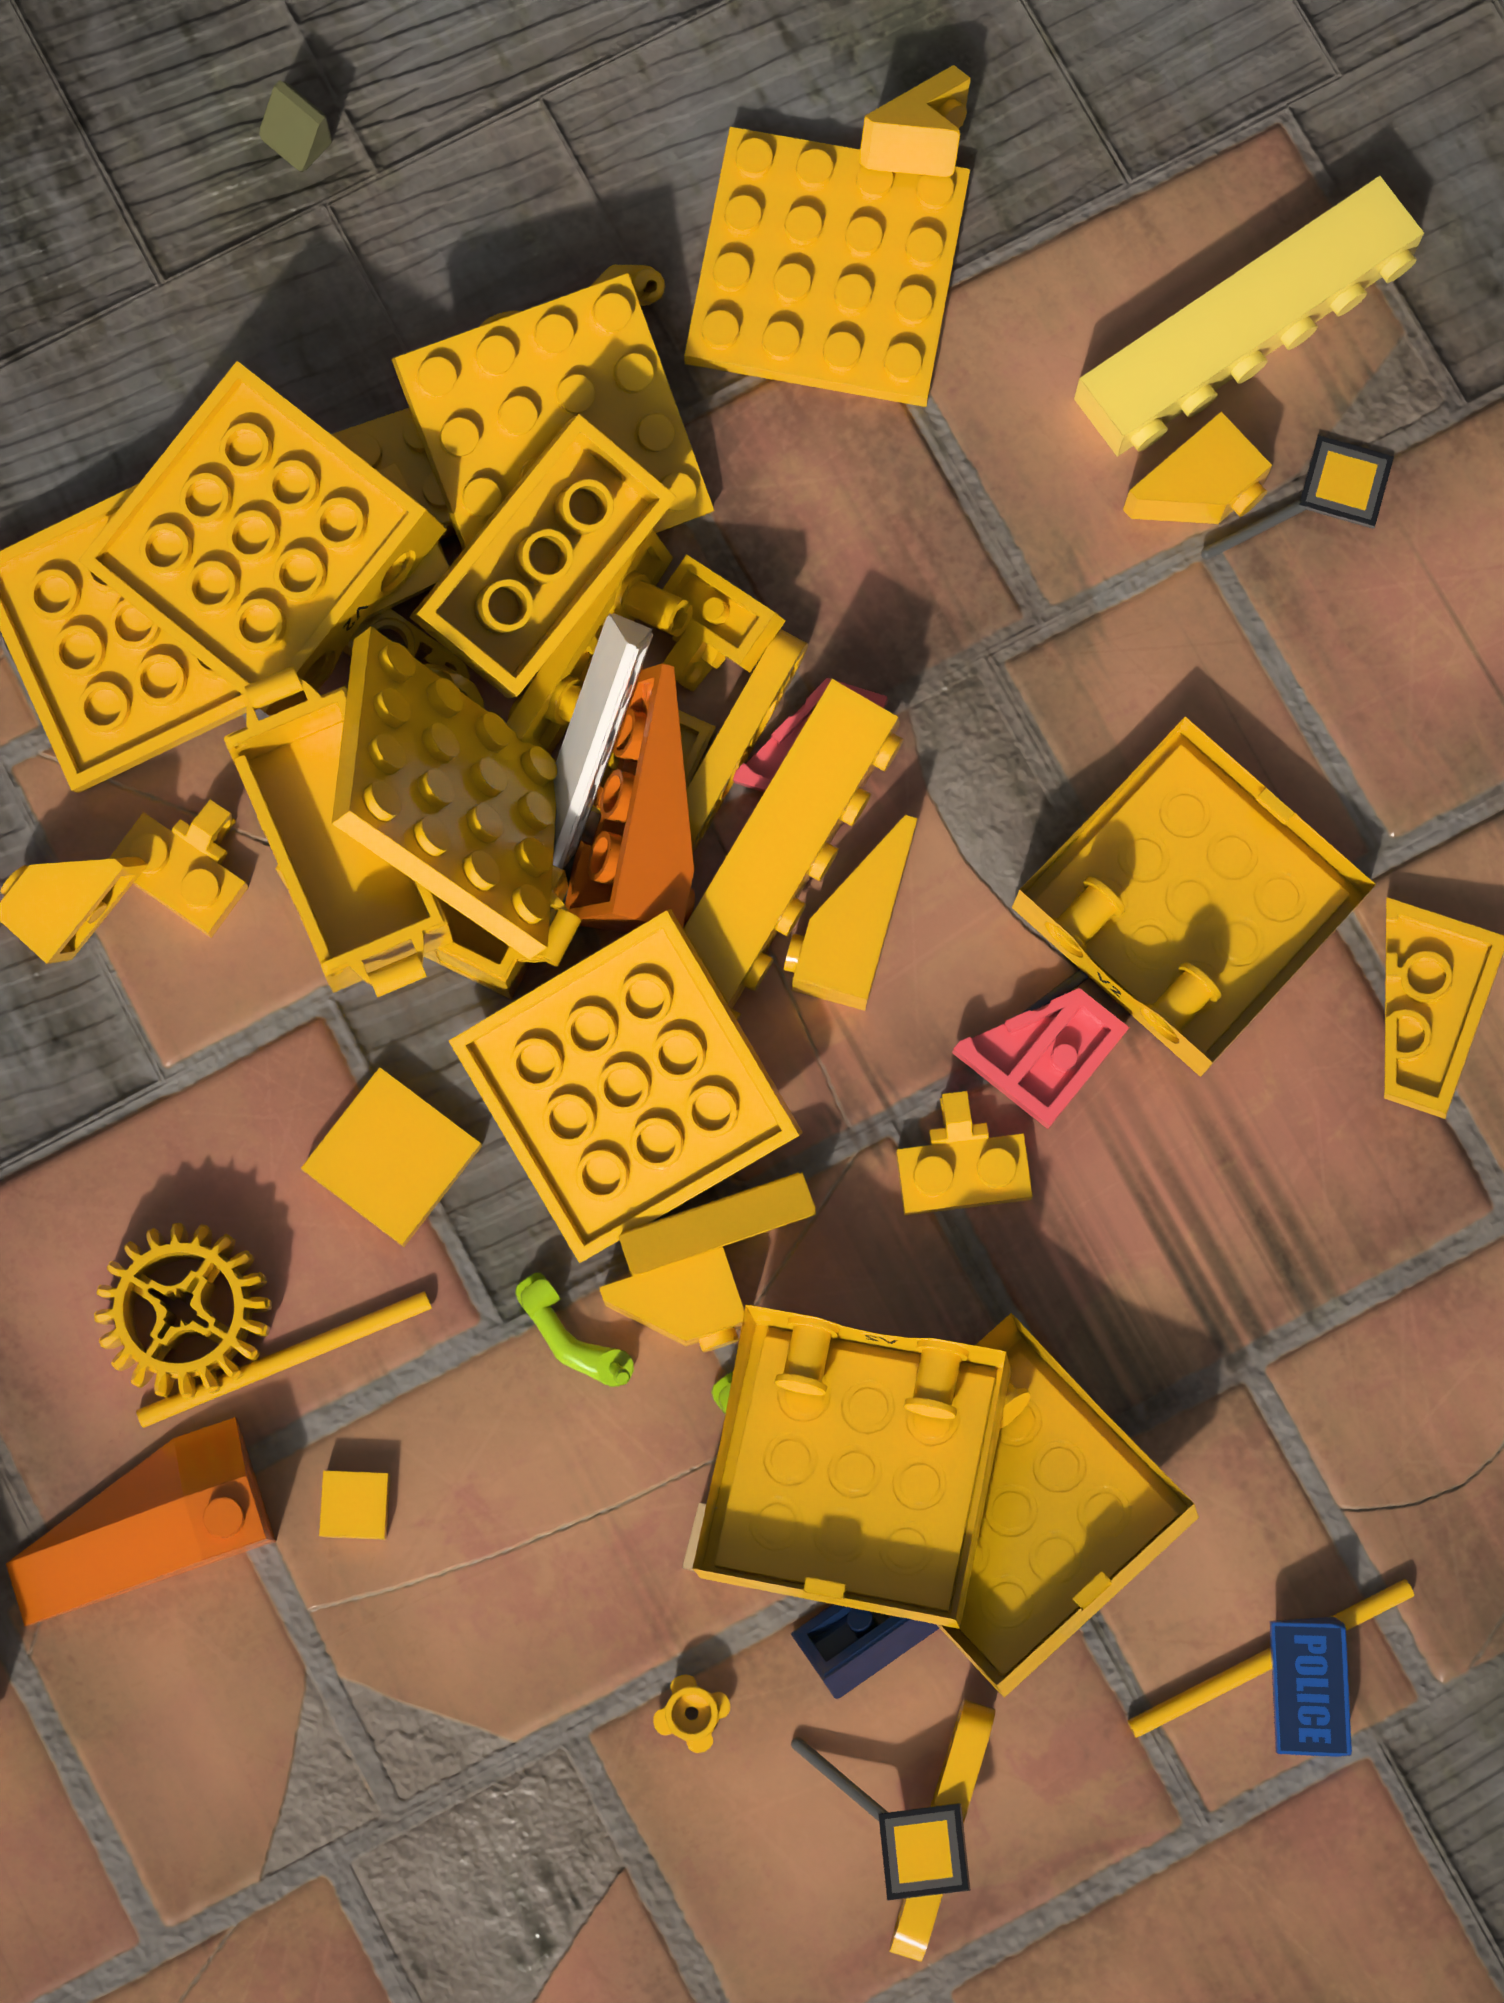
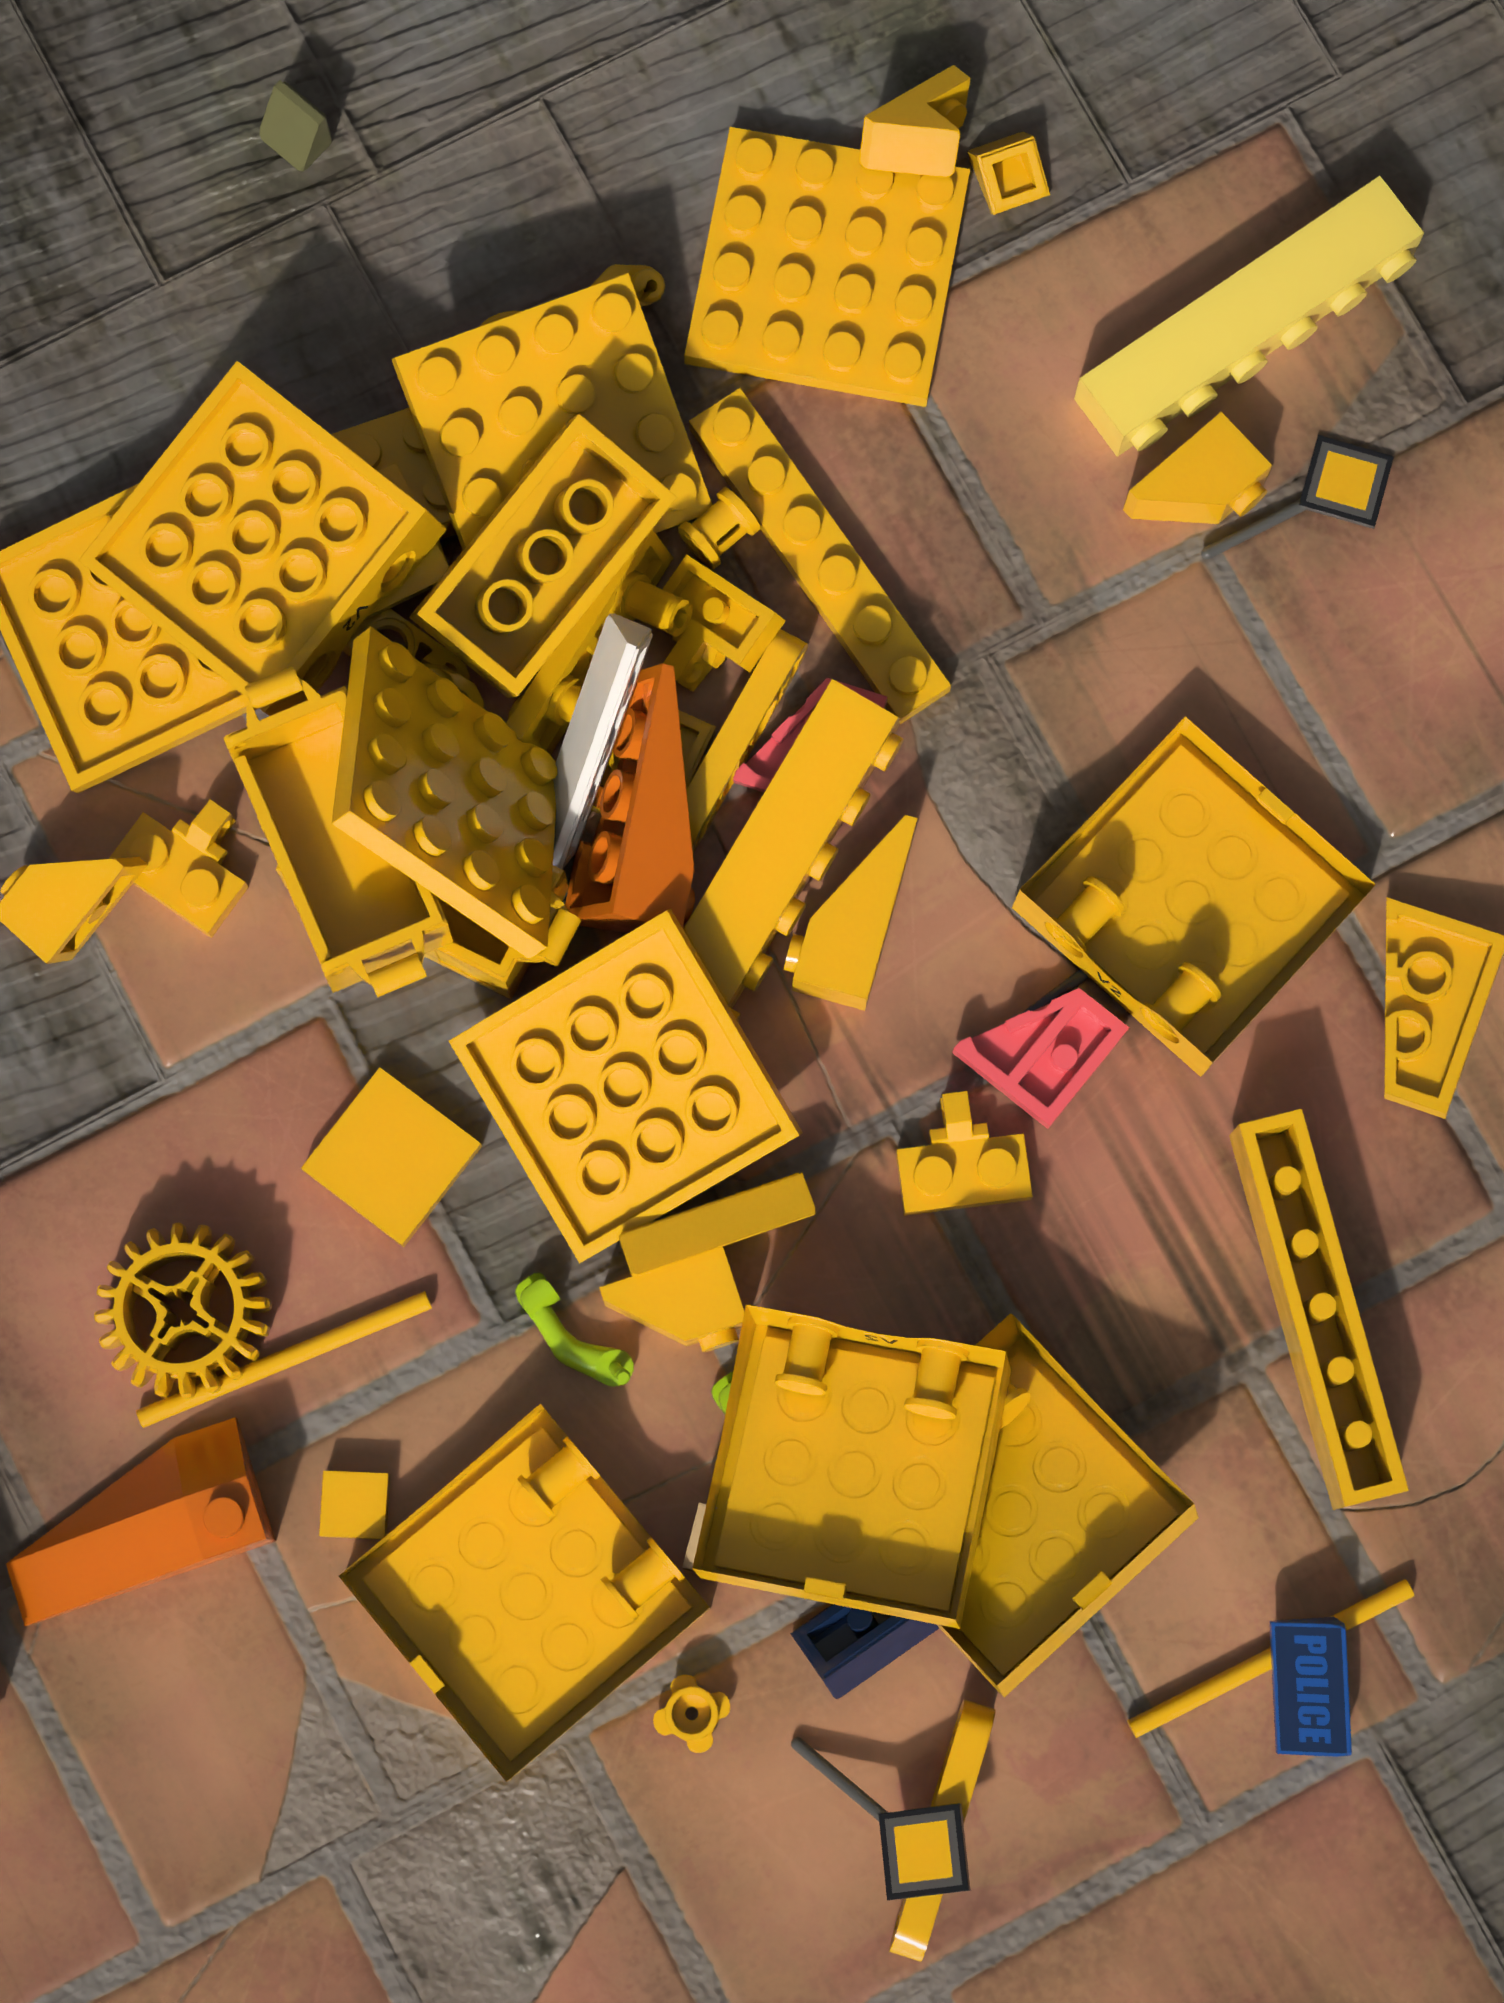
(524, 1593): none -> yellow piece
(719, 528): none -> yellow bush
(819, 556): none -> yellow plate
(1009, 172): none -> yellow slope
(1317, 1310): none -> yellow brick

